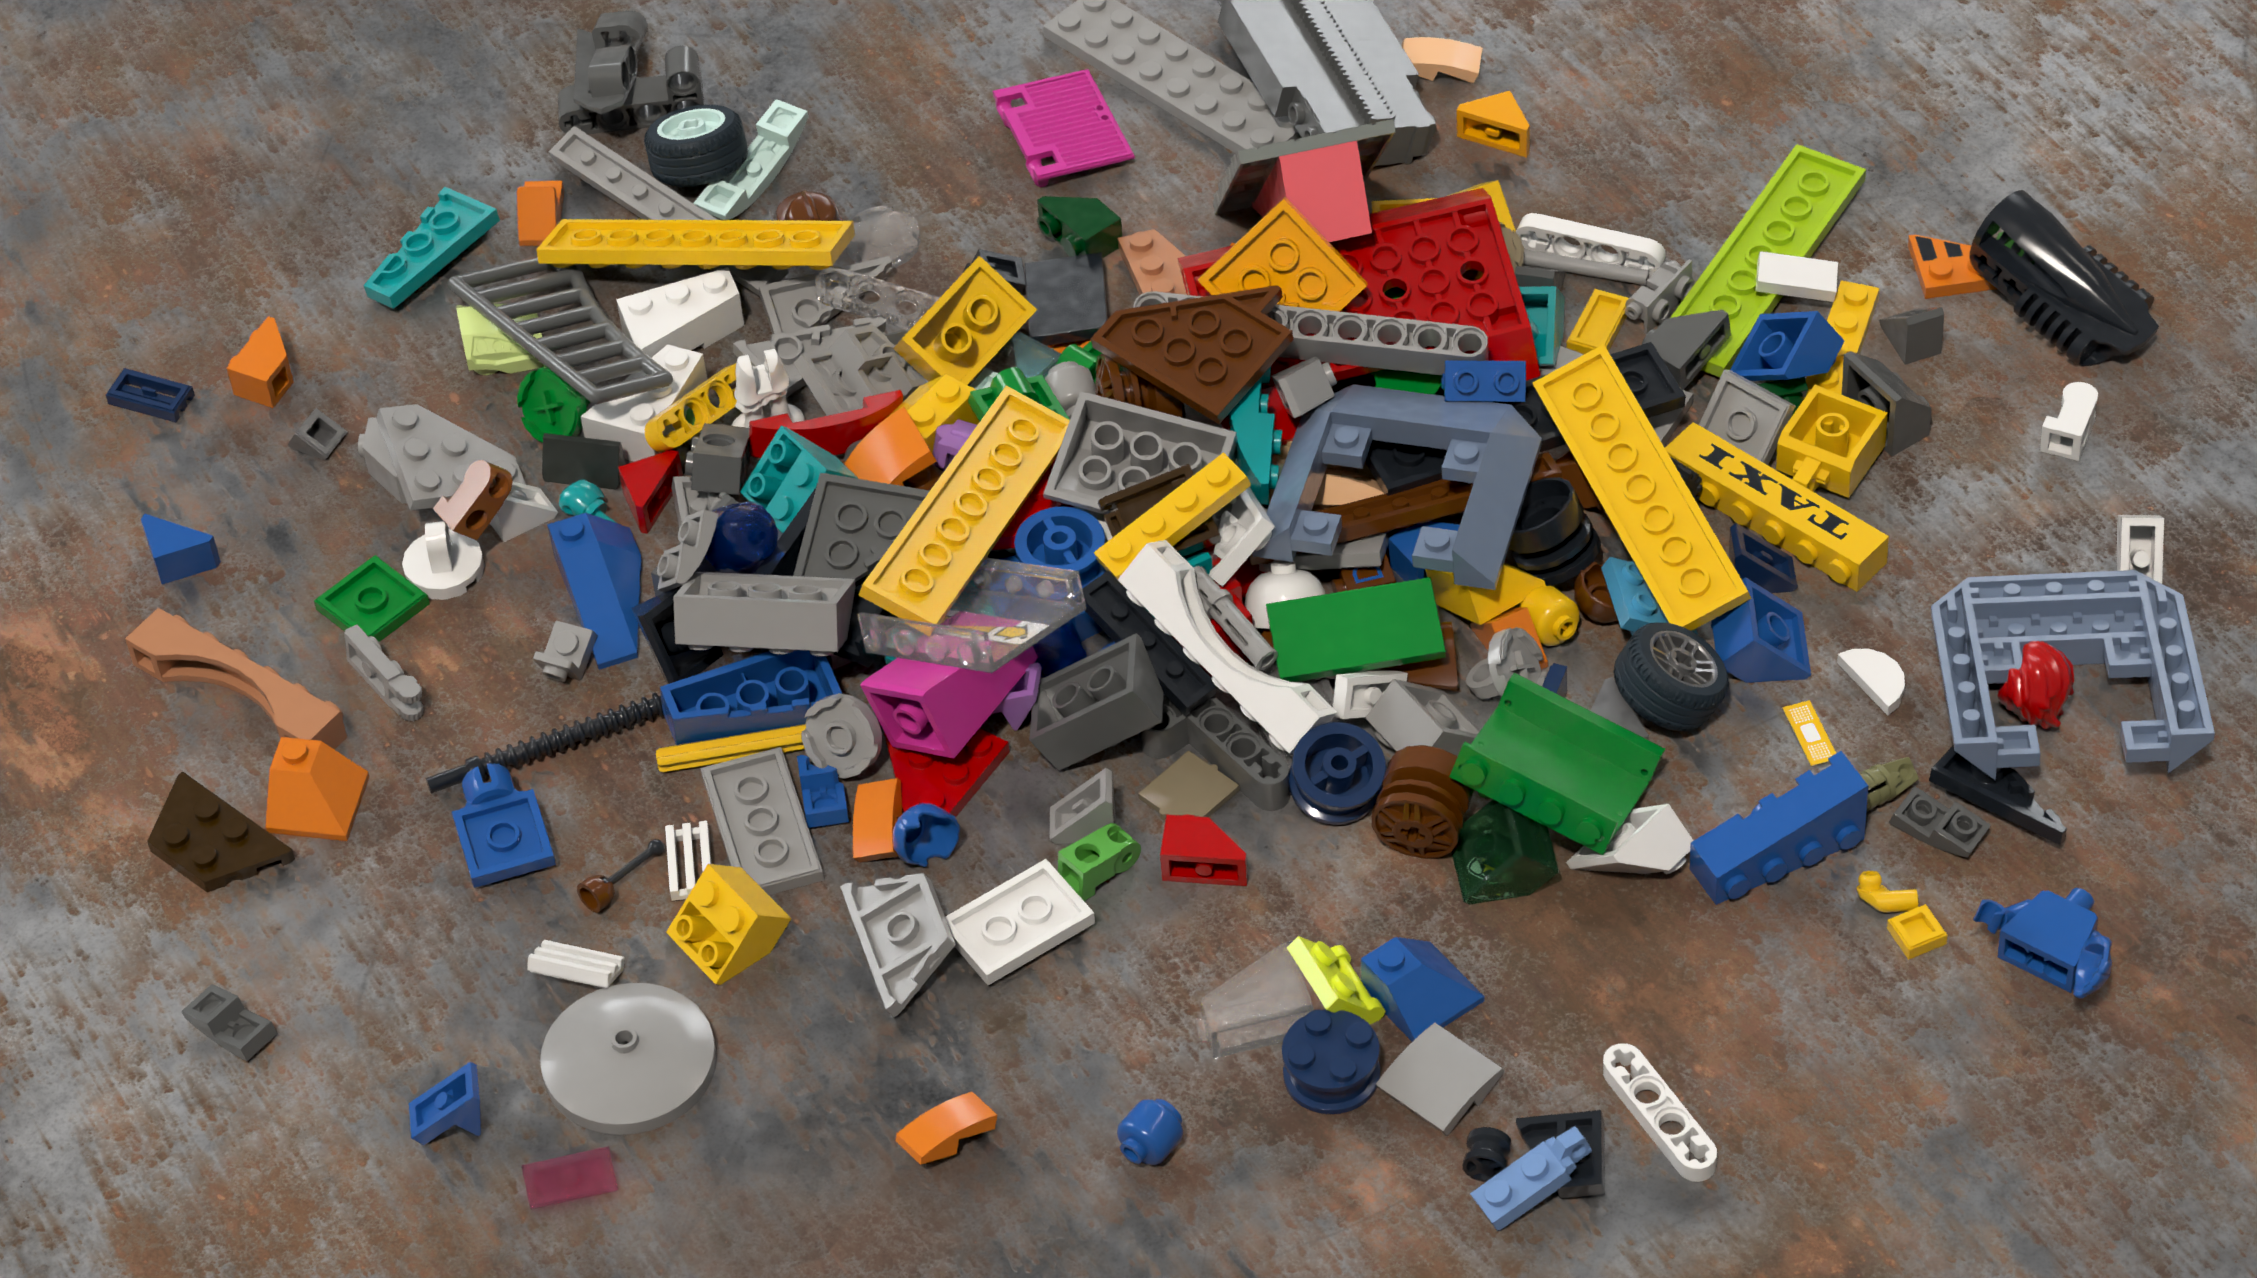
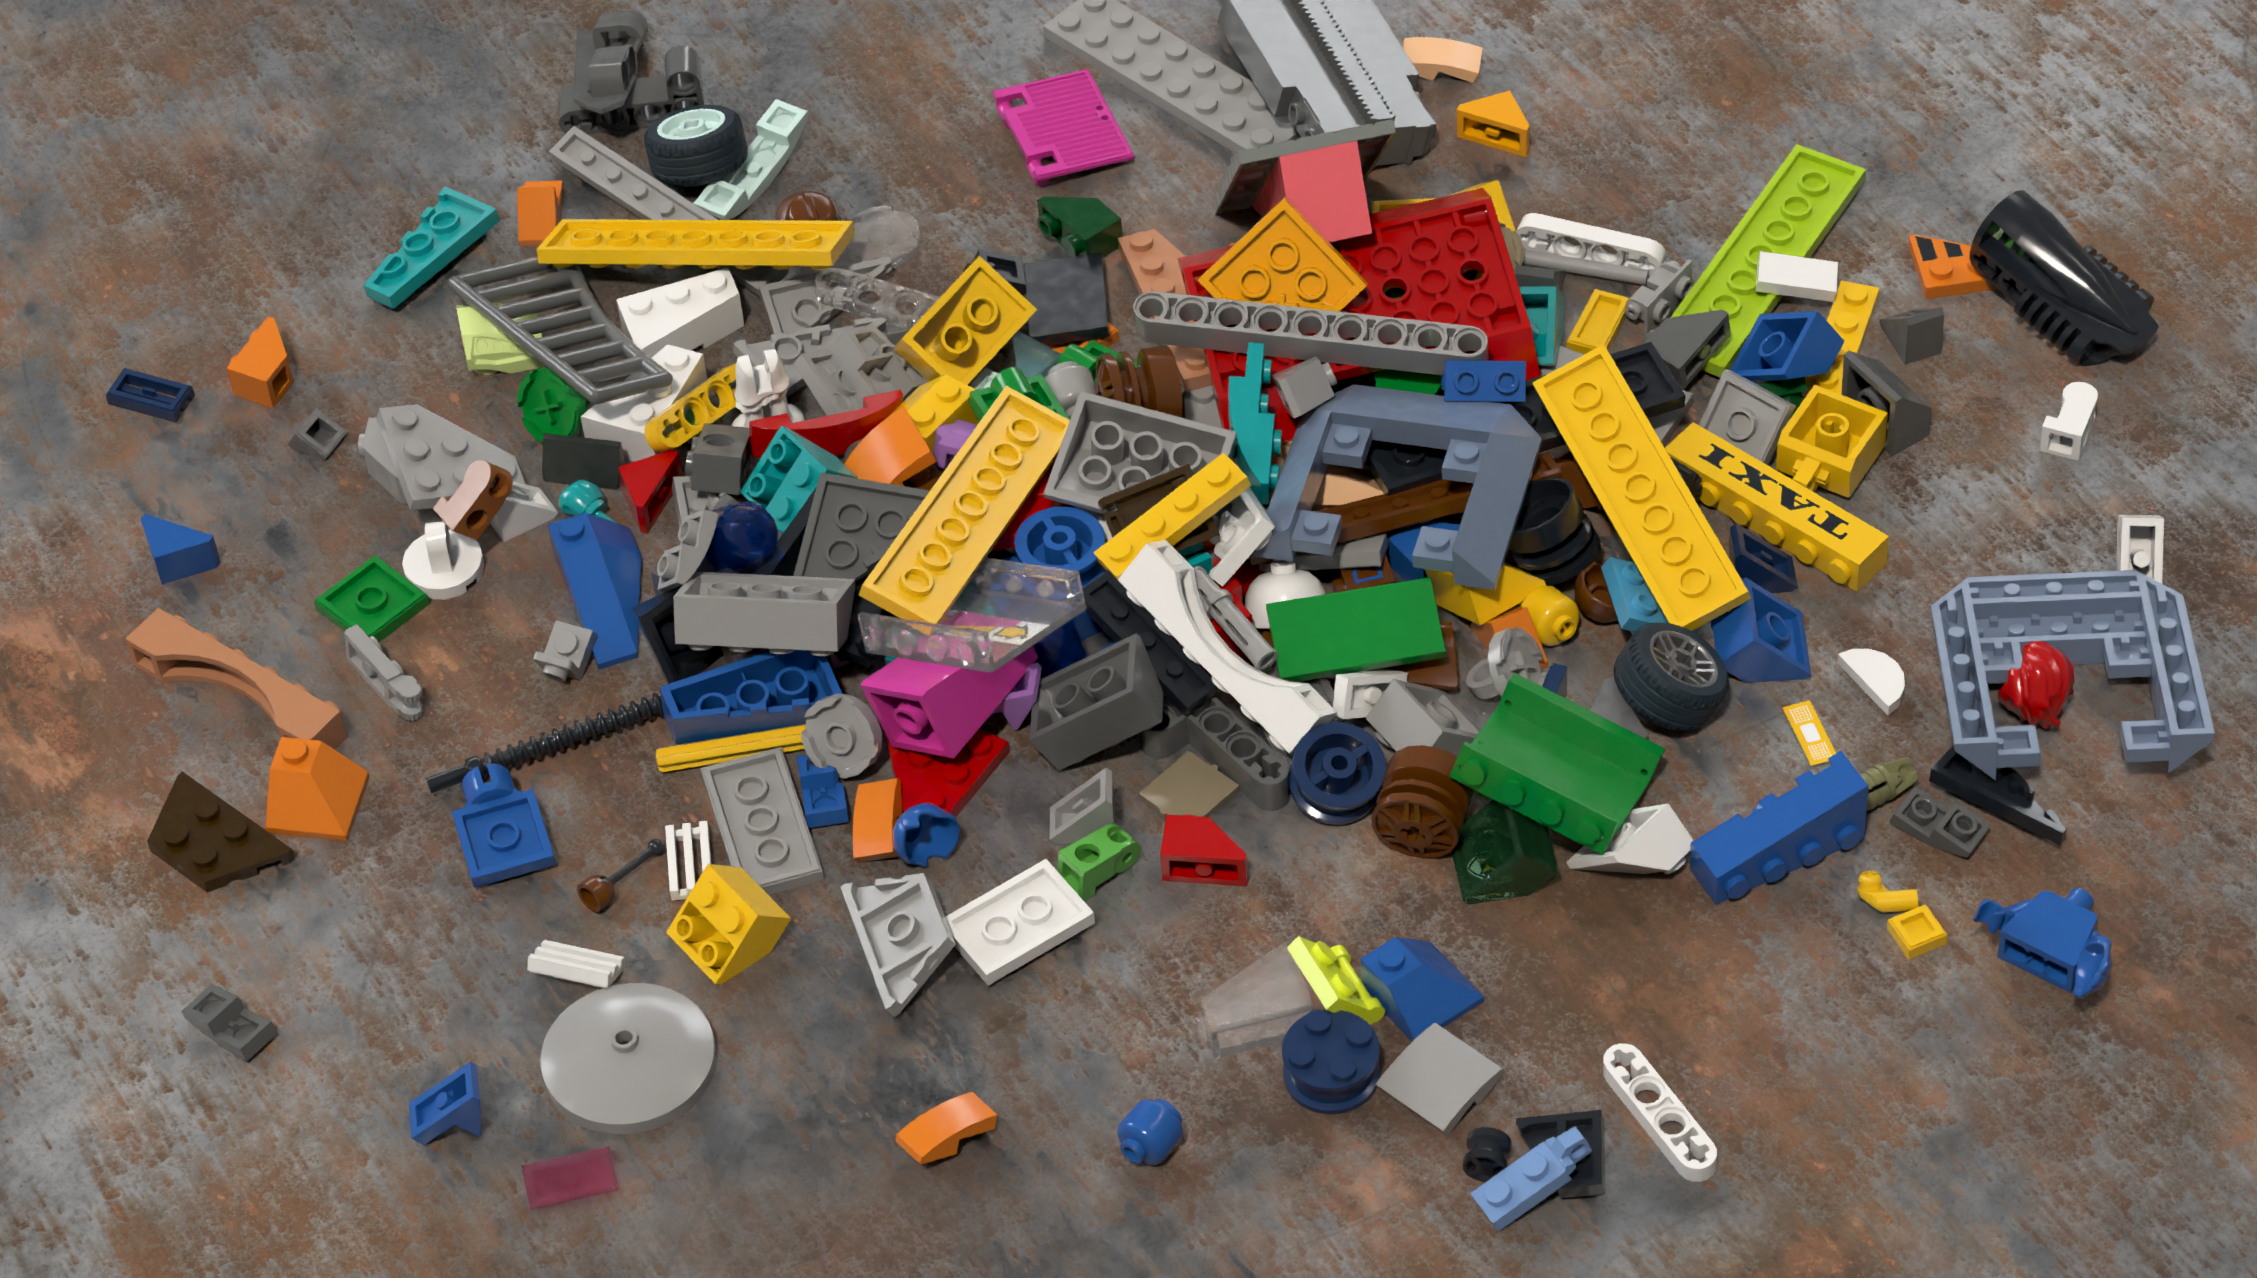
(1200, 347): reddish brown wing -> none

